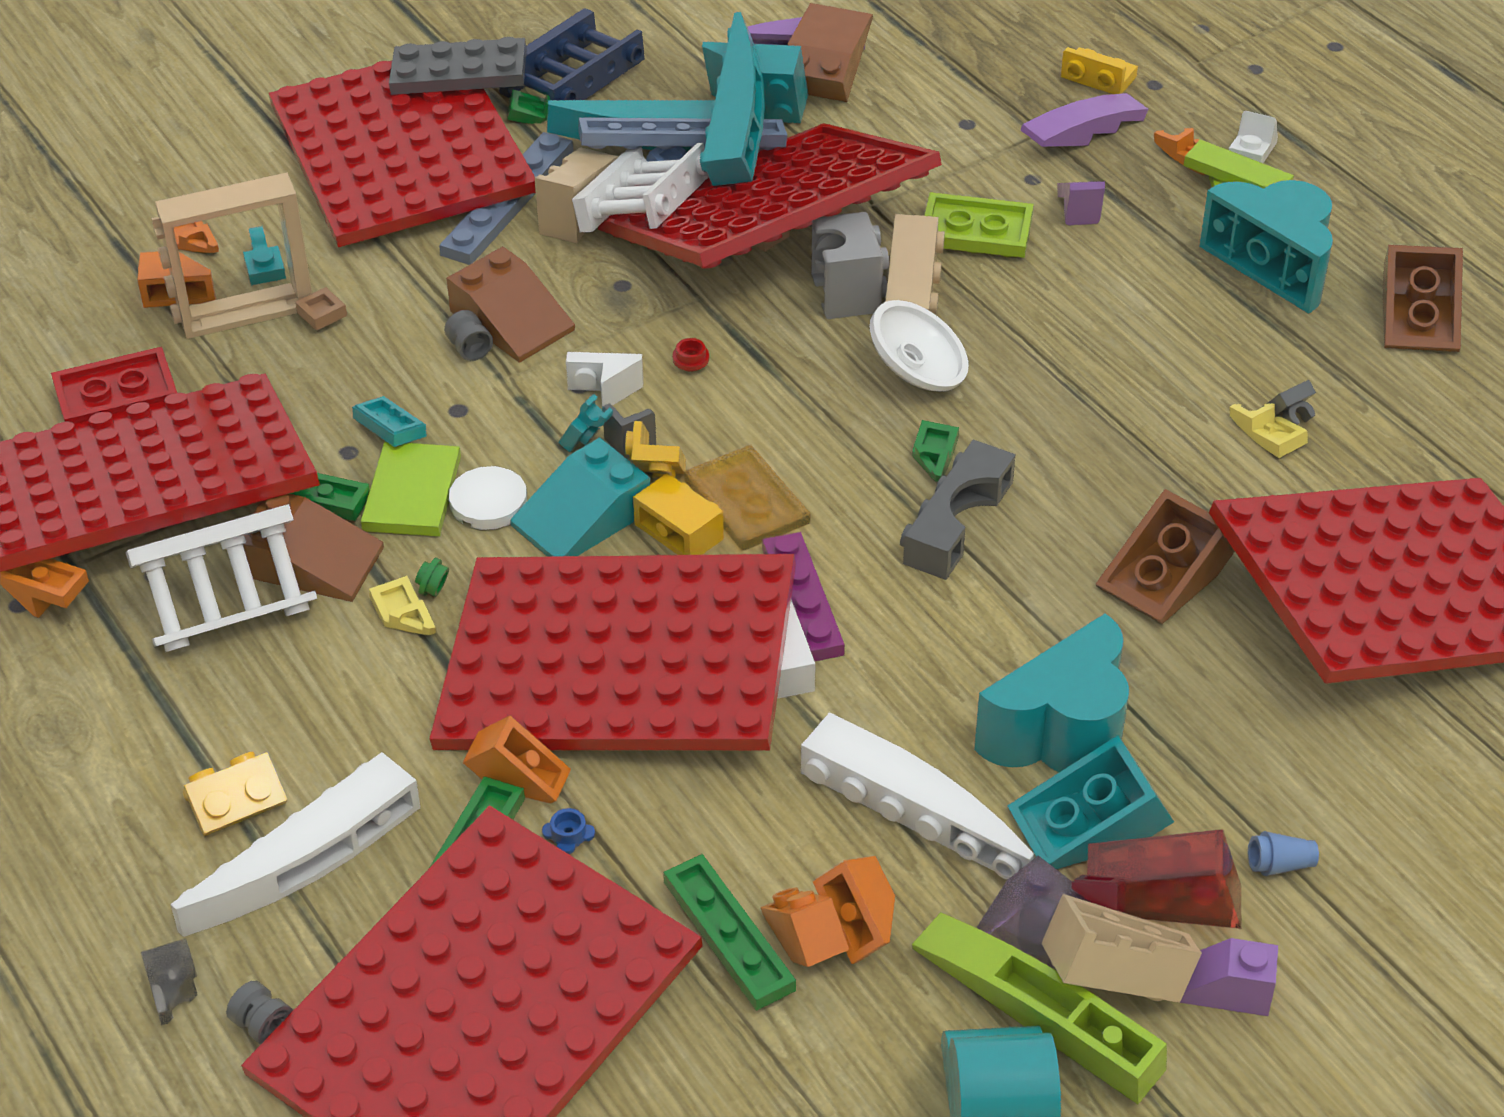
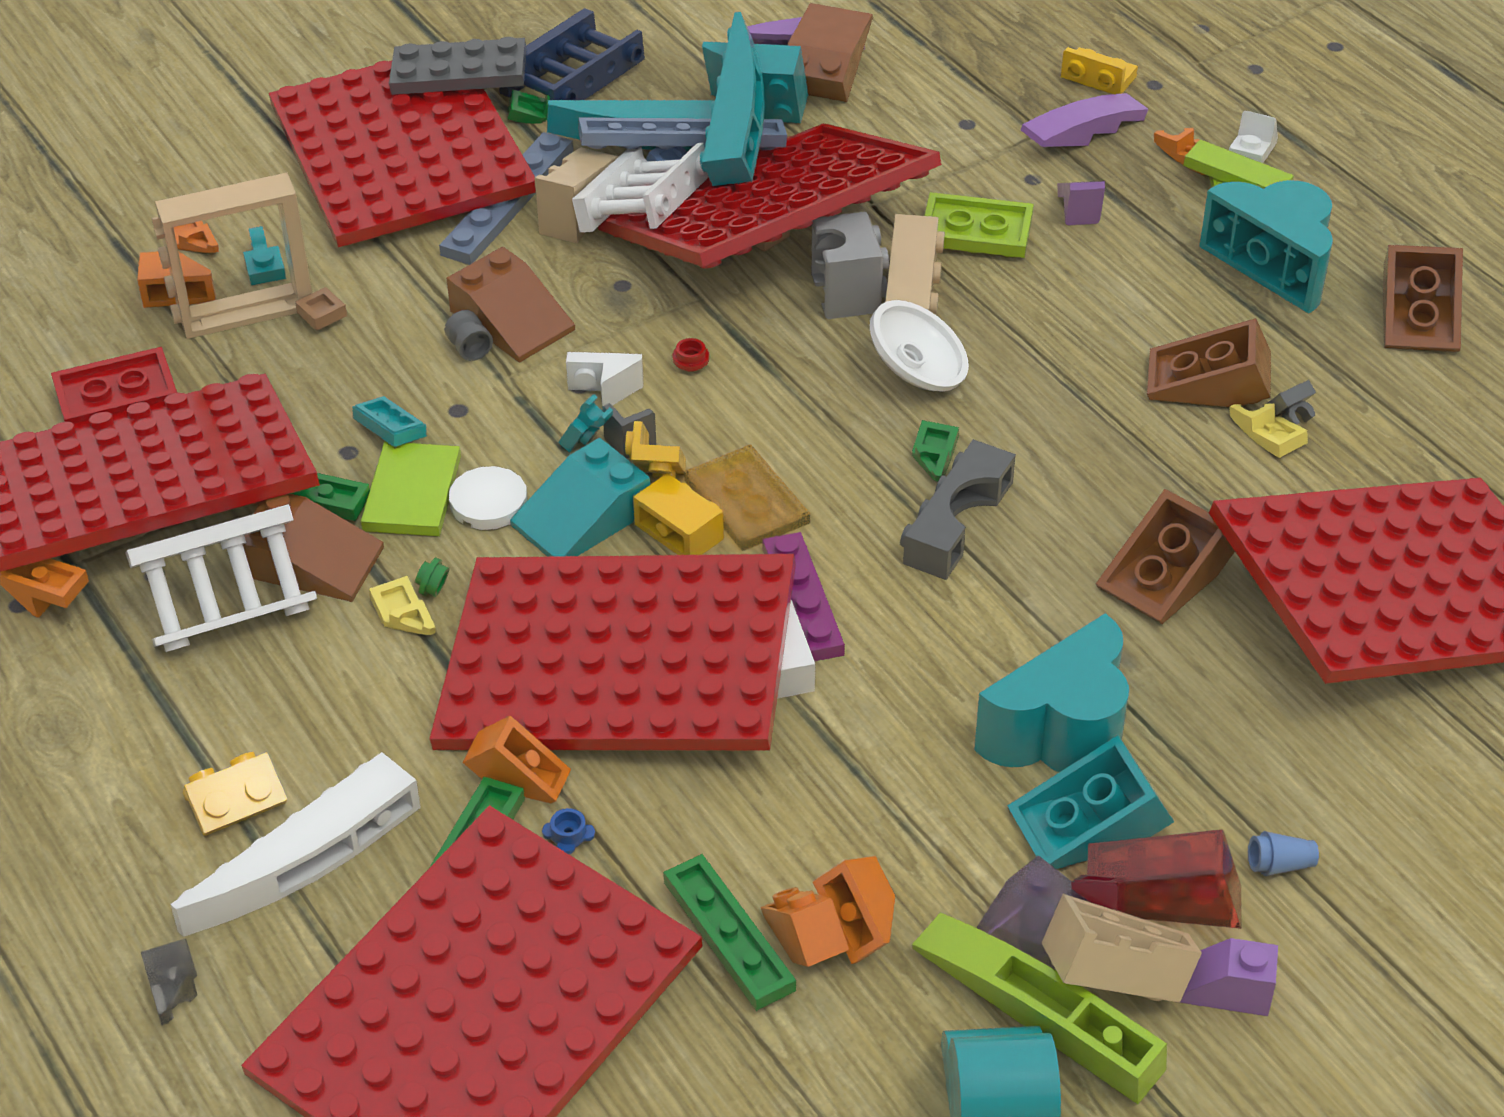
(256, 1010): dark grey wheel -> none
(910, 793): white slope -> none
(1213, 367): none -> dark orange slope

